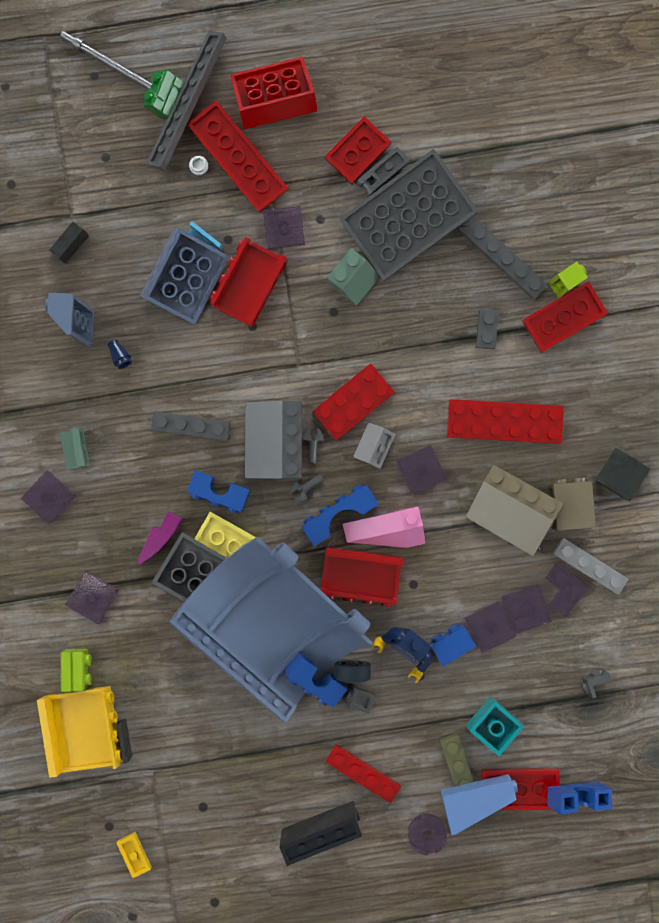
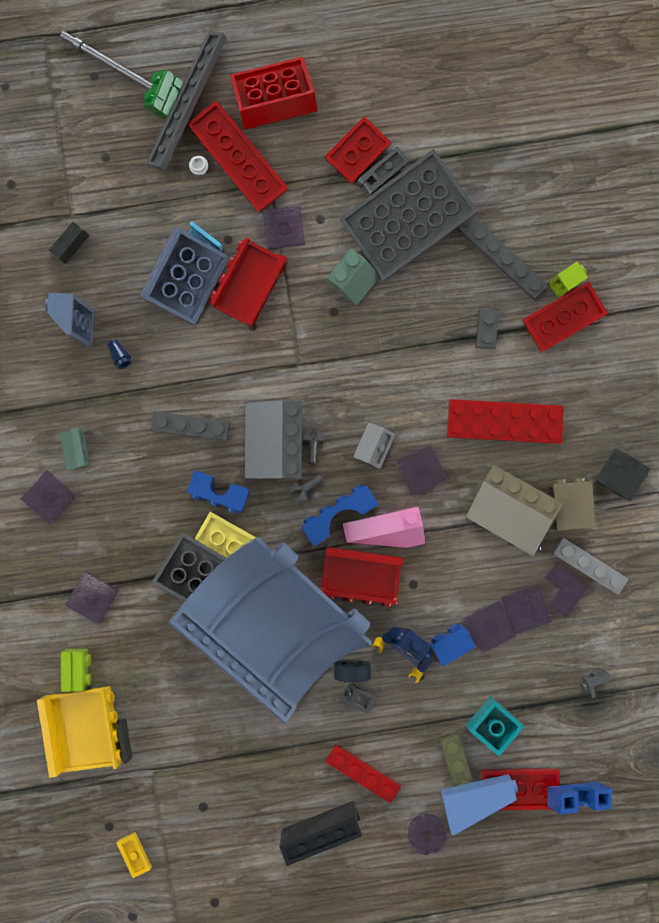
(159, 537): magenta slope -> none
(327, 689): blue arch -> none
(353, 401): red plate -> none

